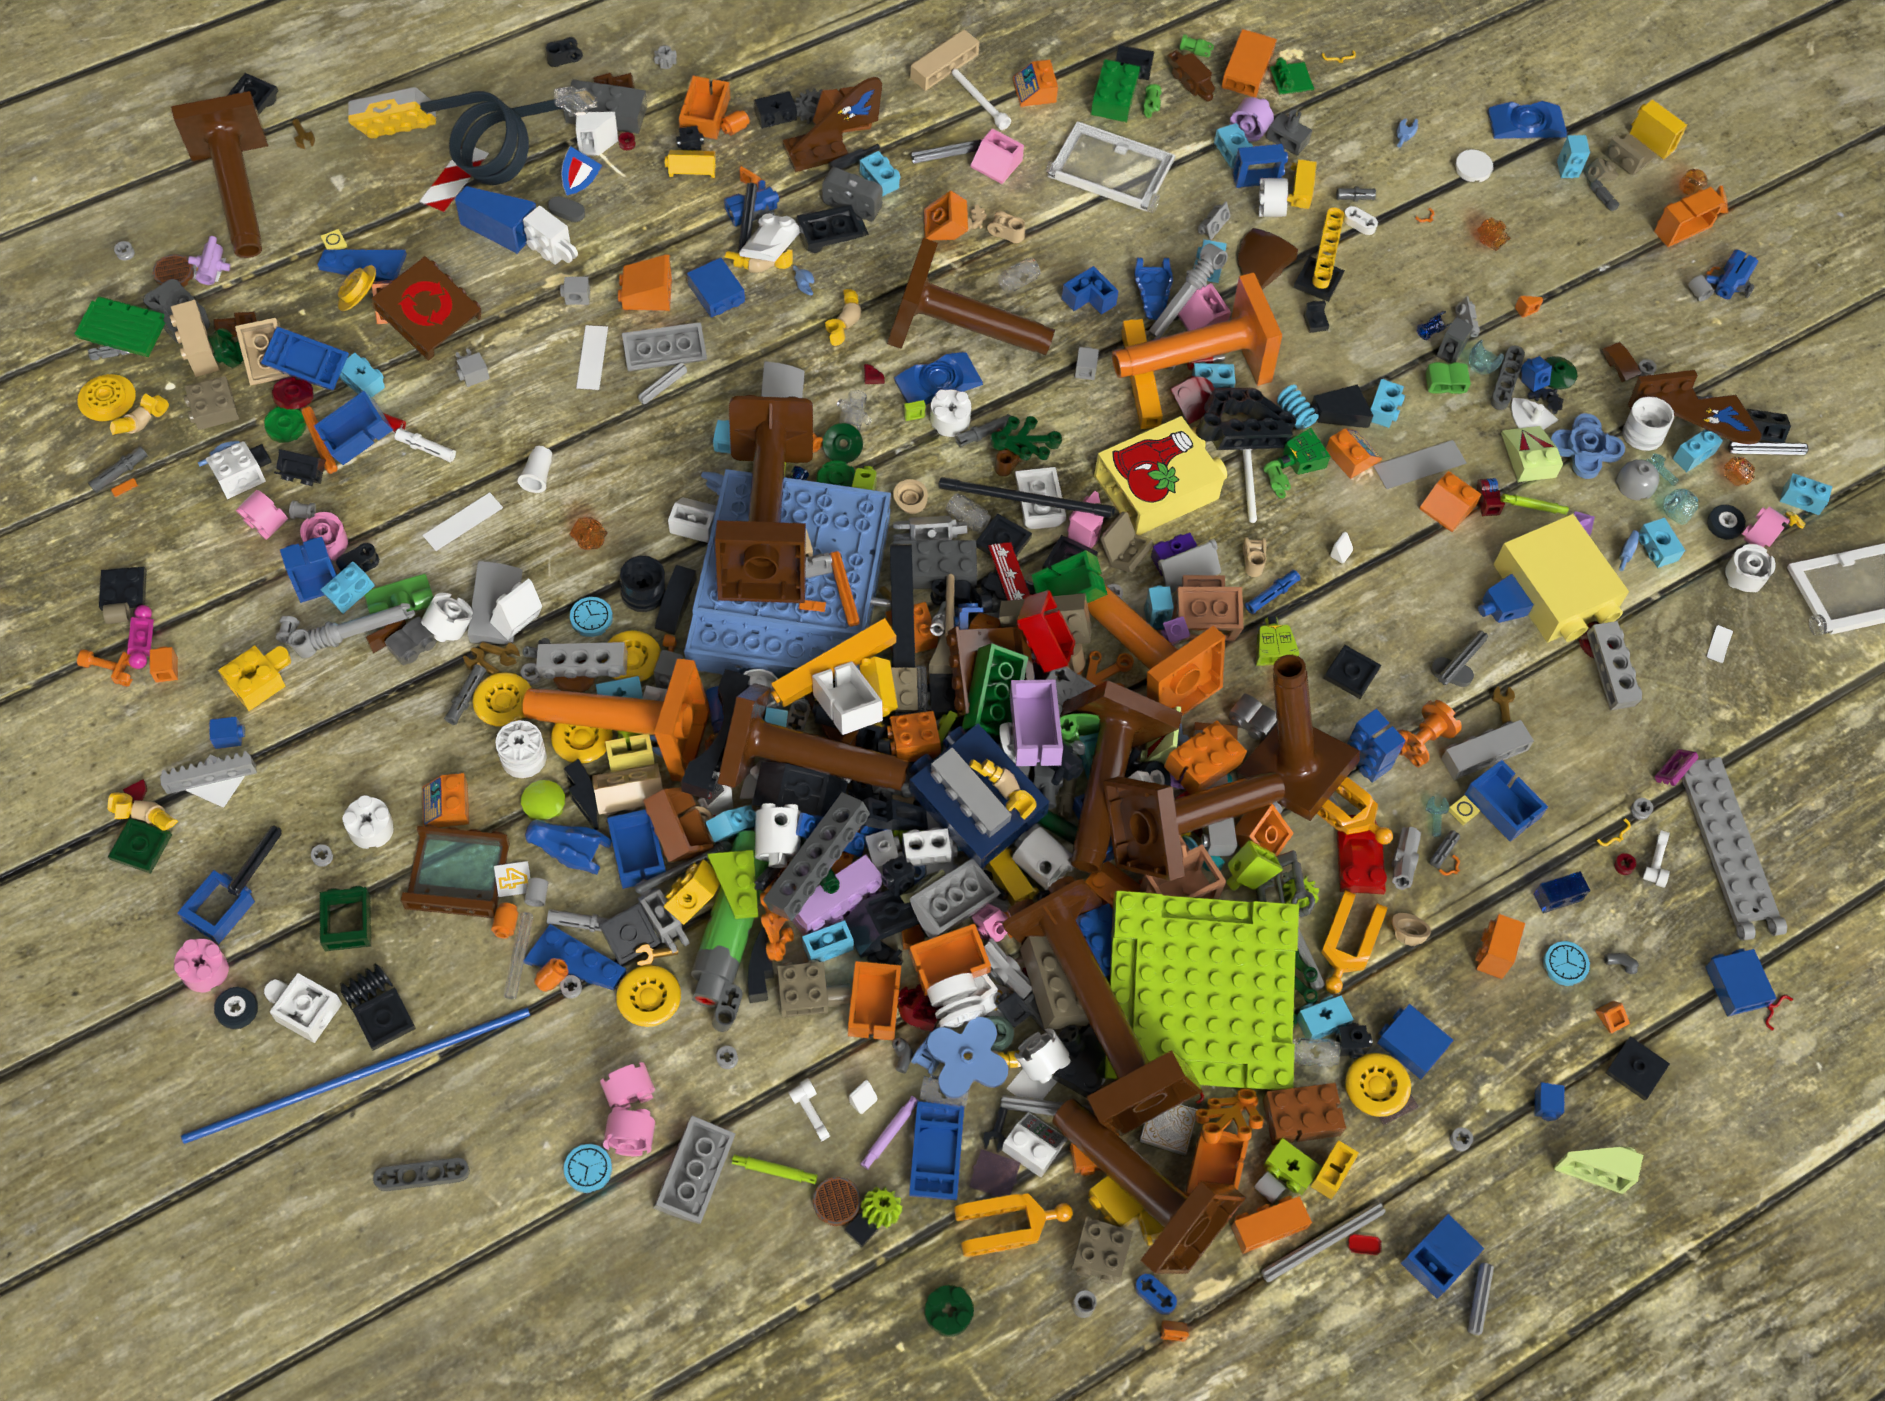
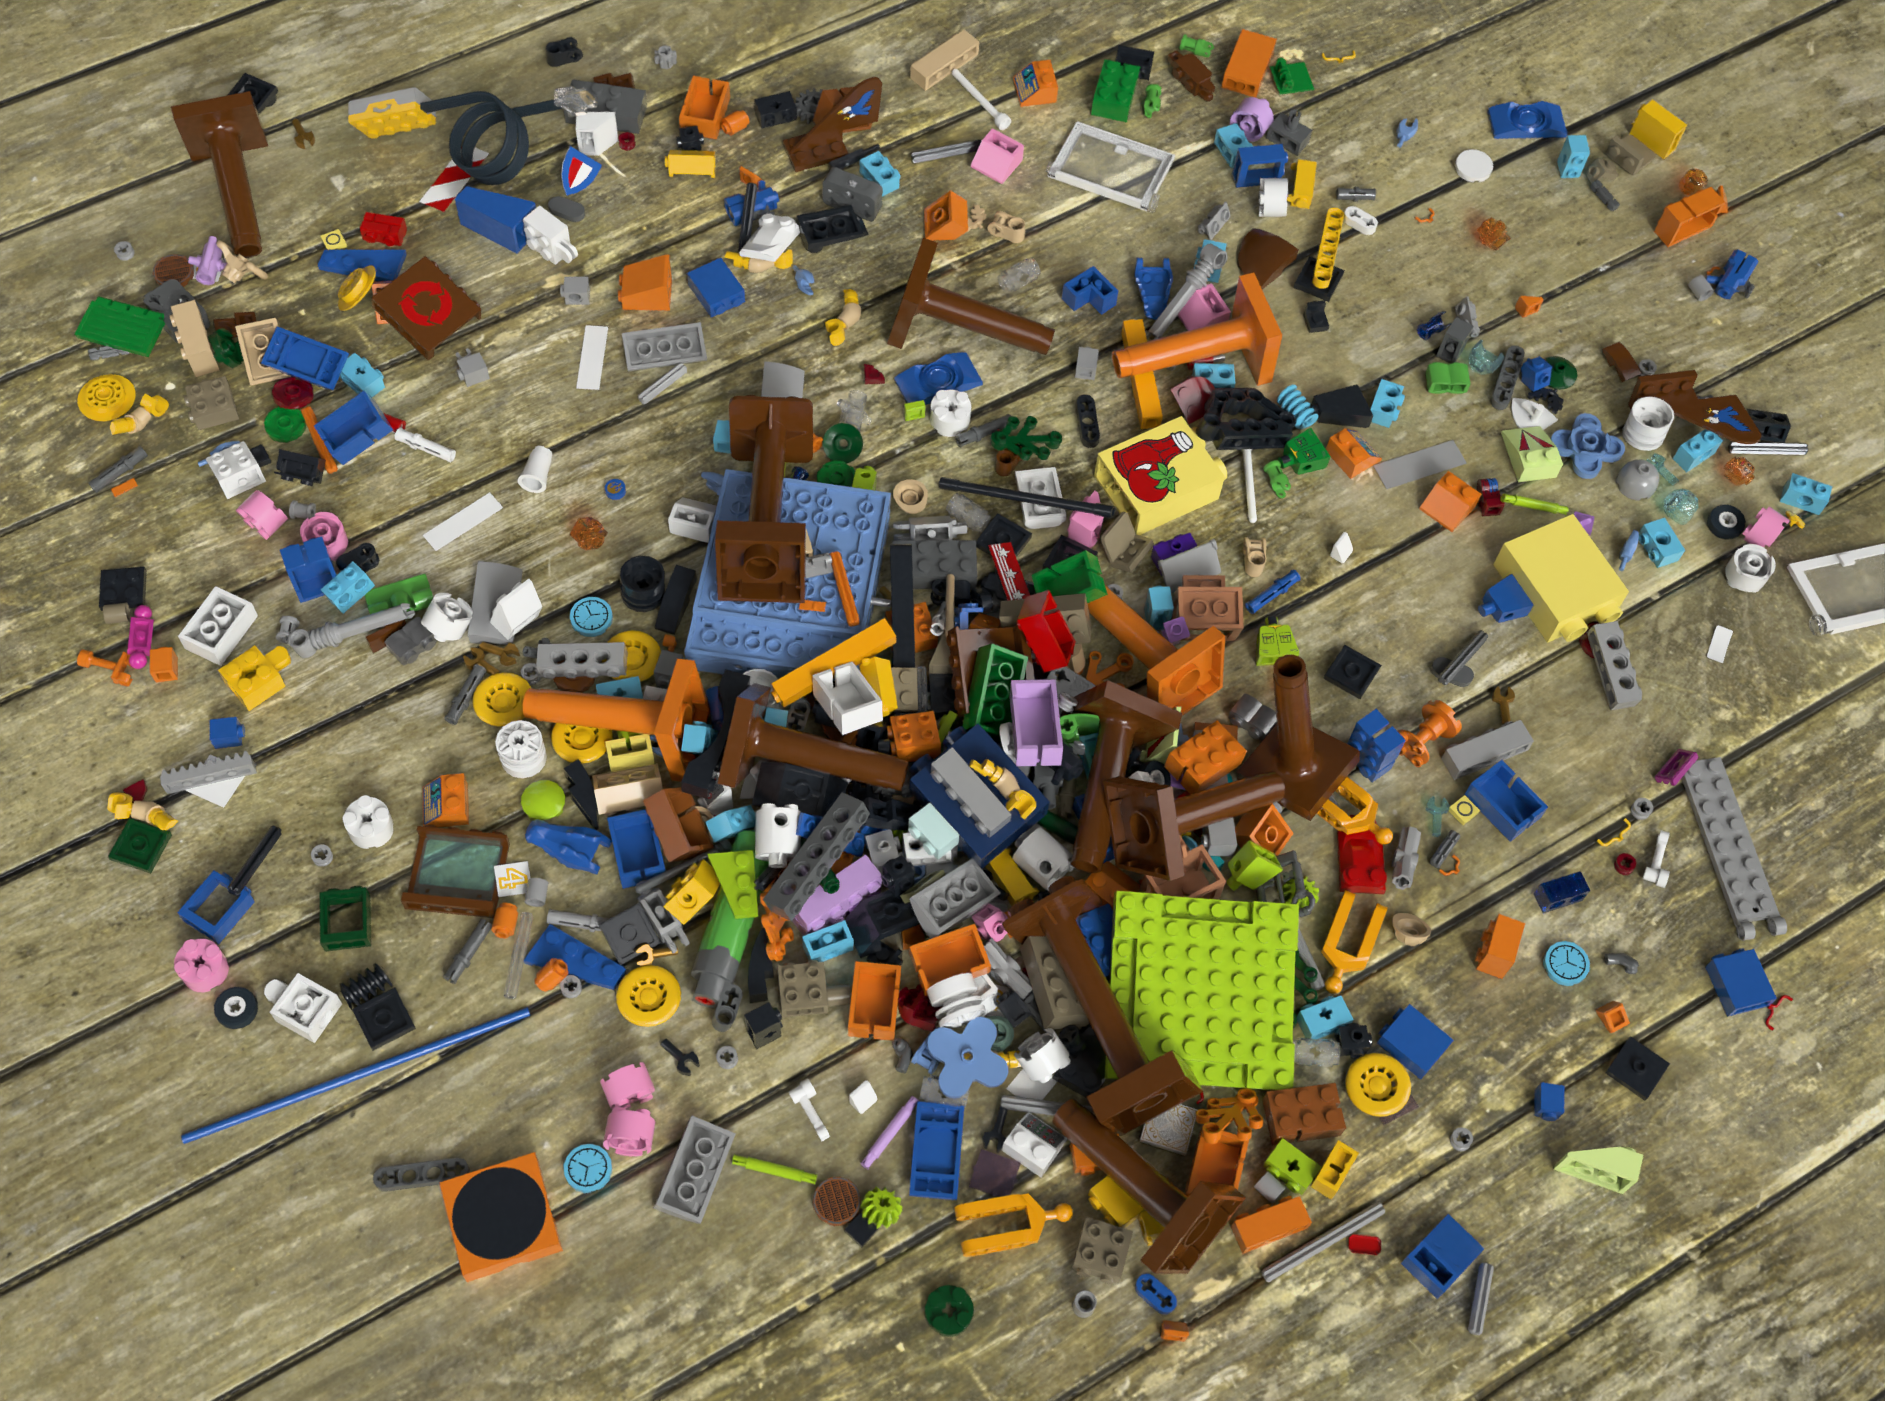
(218, 626): none -> white brick
(237, 265): none -> tan piece
(383, 229): none -> red brick
(463, 958): none -> dark grey pin
(500, 1217): none -> black tile
(615, 489): none -> blue tile
(681, 1057): none -> black bar
(698, 737): none -> medium azure brick
(763, 1025): none -> black brick
(933, 831): none -> light aqua brick
(1067, 702): none -> light grey bush
(1085, 428): none -> black beam

